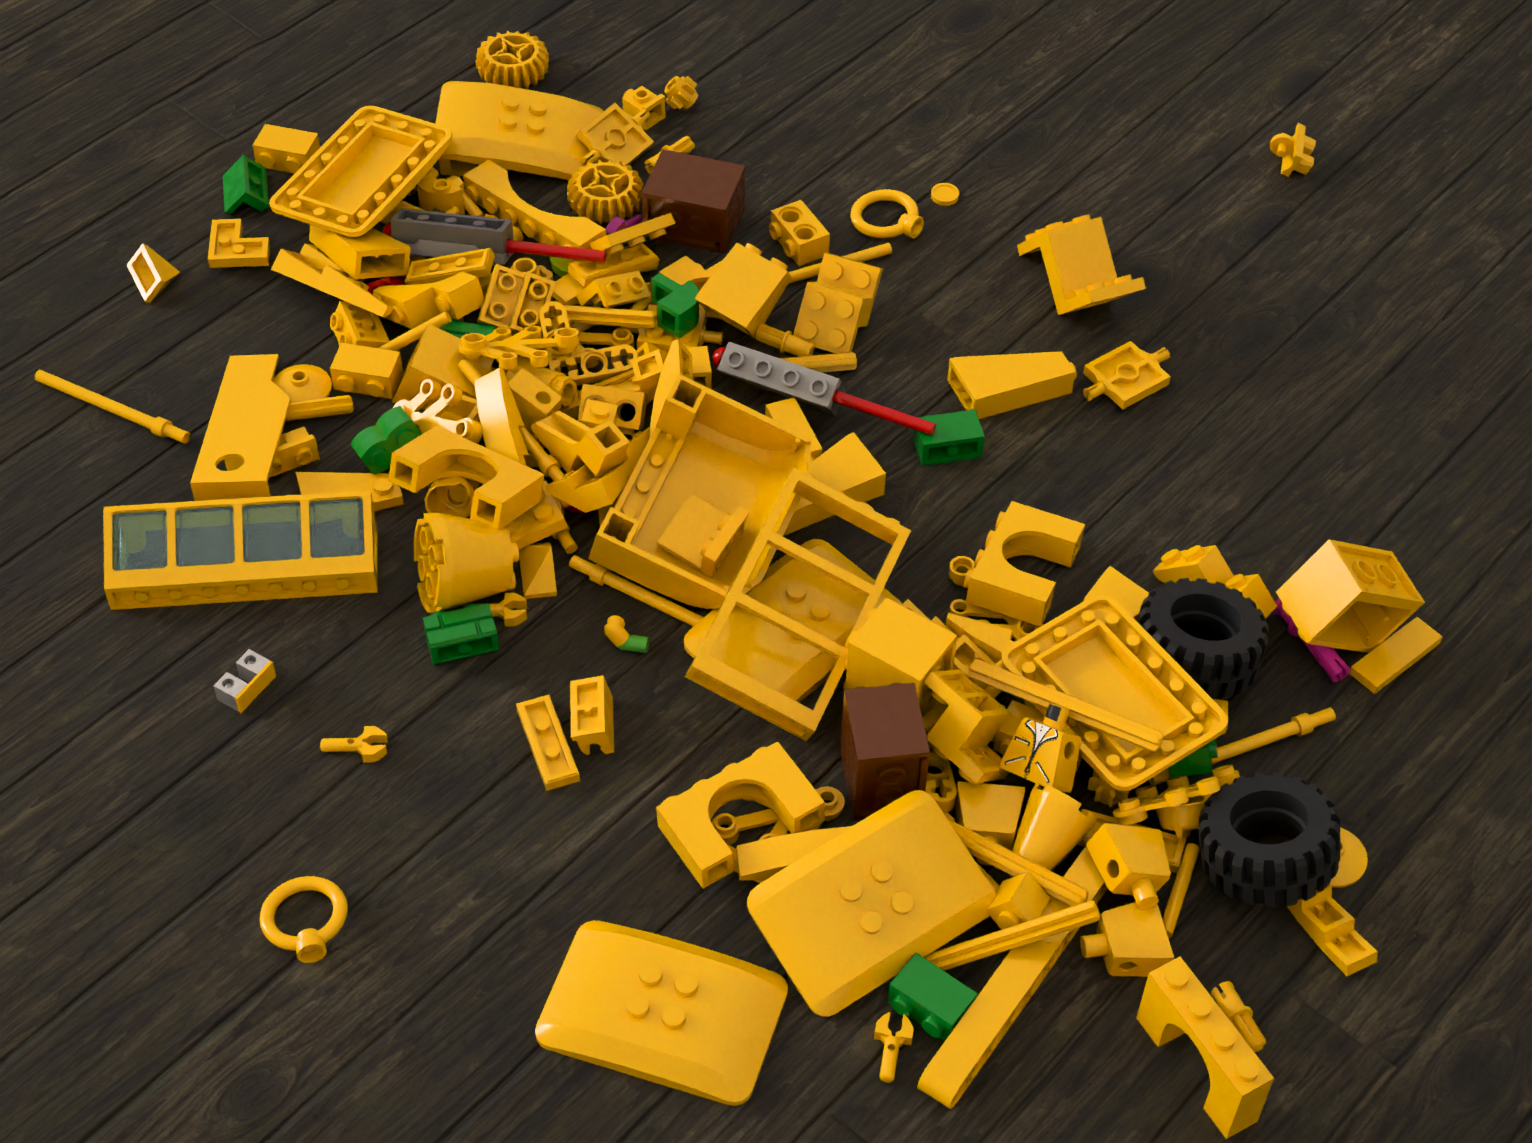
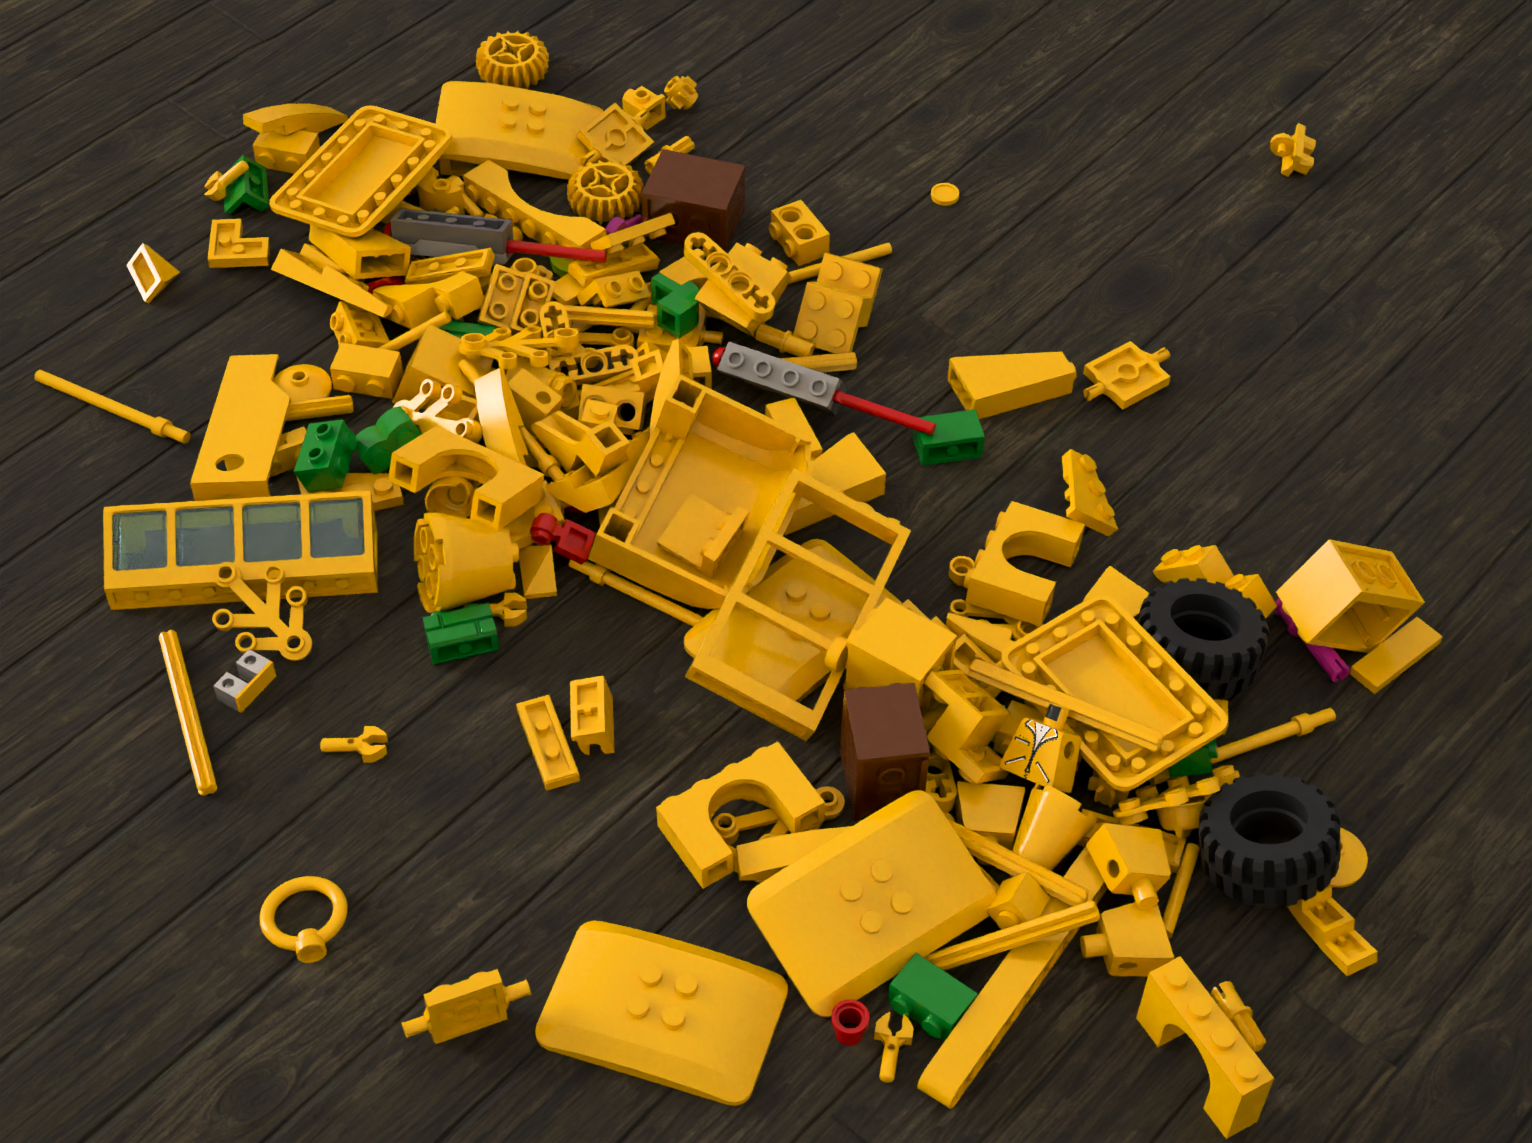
(187, 713): none -> yellow axle
(218, 183): none -> yellow bar
(266, 614): none -> yellow plant
(293, 117): none -> yellow slope
(325, 455): none -> green brick
(465, 1006): none -> yellow plate
(571, 538): none -> red plate
(622, 639): arm -> none
(732, 274): none -> yellow beam
(837, 654): none -> yellow tile
(850, 1012): none -> red piece
(908, 223): yellow piece -> none
(1079, 264): yellow bracket -> none
(1086, 494): none -> yellow wing

